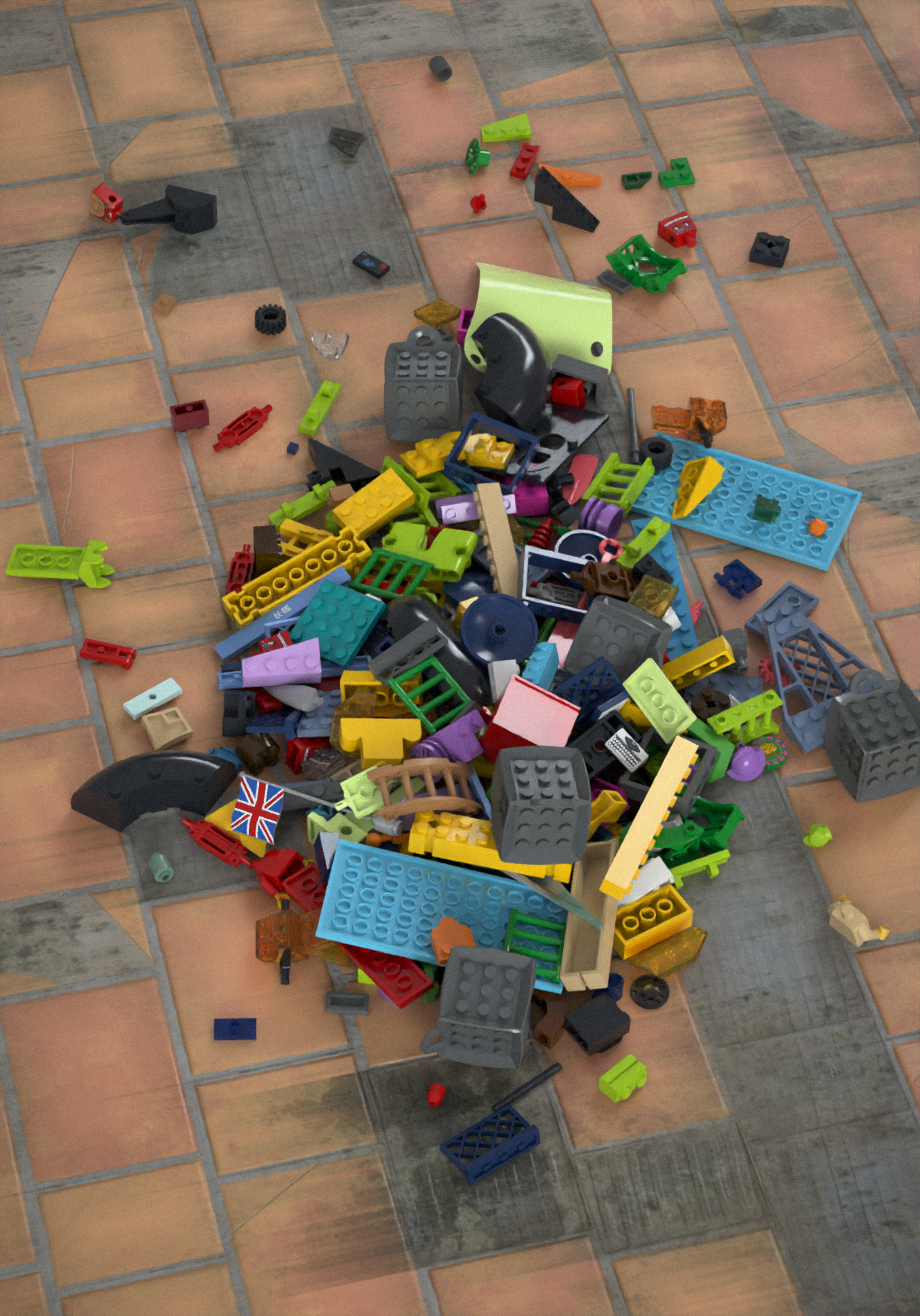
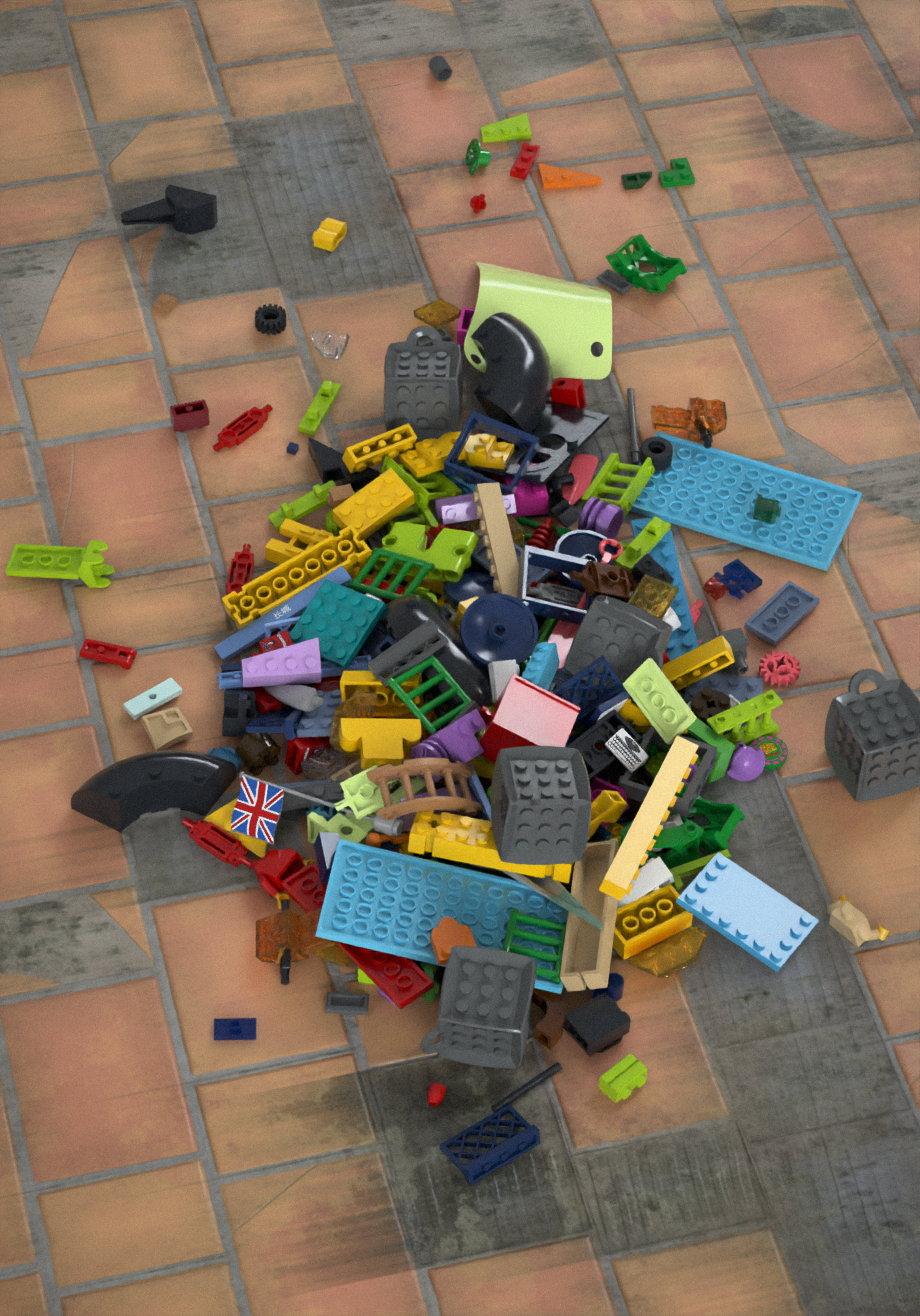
(106, 204): red torso -> none
(160, 867): sand green brick -> none
(266, 549): dark brown piece -> none
(318, 477): black brick -> none
(329, 234): none -> yellow brick
(345, 140): clear smoke wing -> none
(371, 264): black tile -> none
(375, 449): none -> yellow brick
(565, 206): black slope -> none
(593, 376): dark grey brick -> none
(649, 991): black wheel -> none
(678, 230): red torso -> none
(696, 482): yellow wedge -> none
(715, 588): none -> clear red wheel
(747, 911): none -> plate
(769, 250): black brick -> none
(780, 627): sand blue wing -> none
(817, 527): orange piece -> none
(817, 835): lime rock -> none

